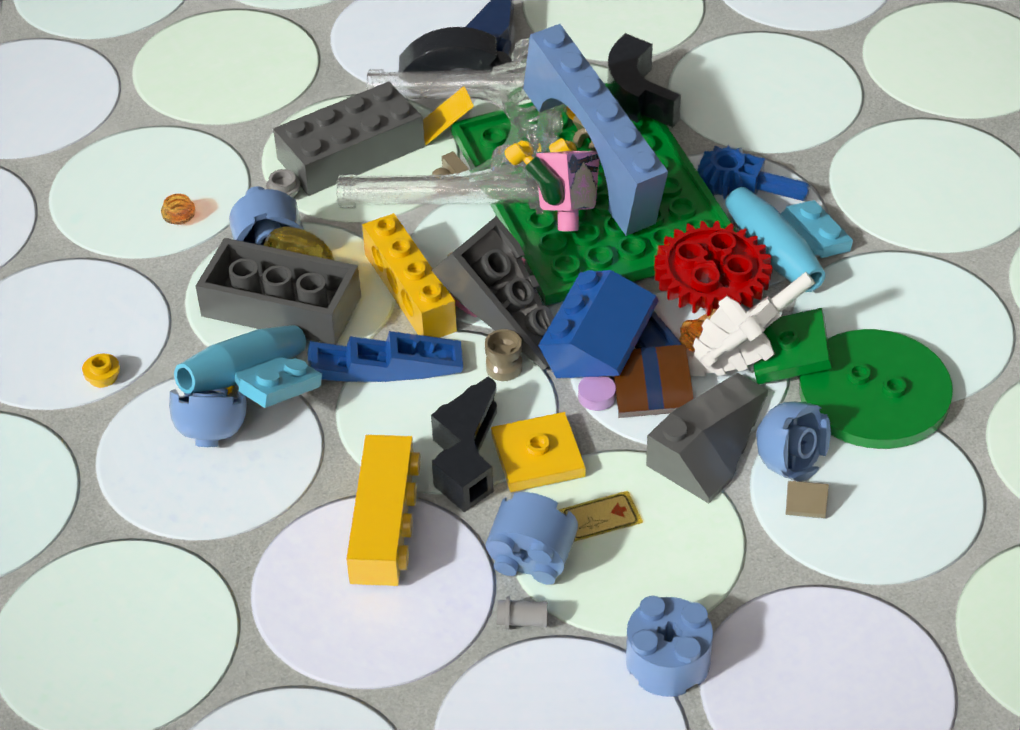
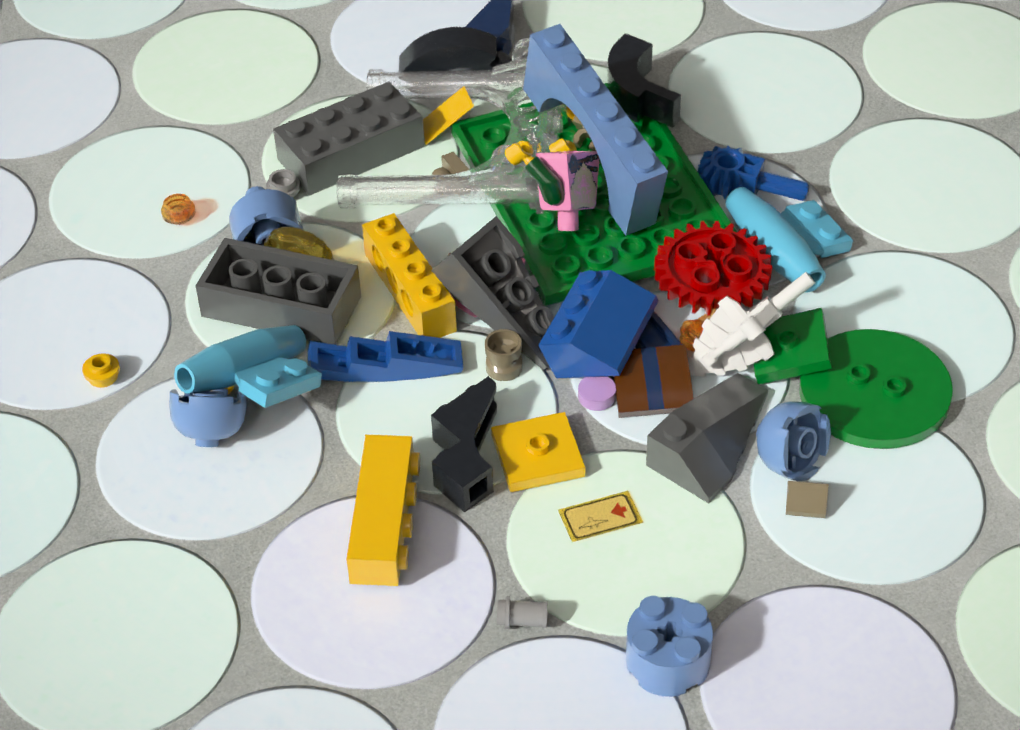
(531, 537): medium blue brick -> none

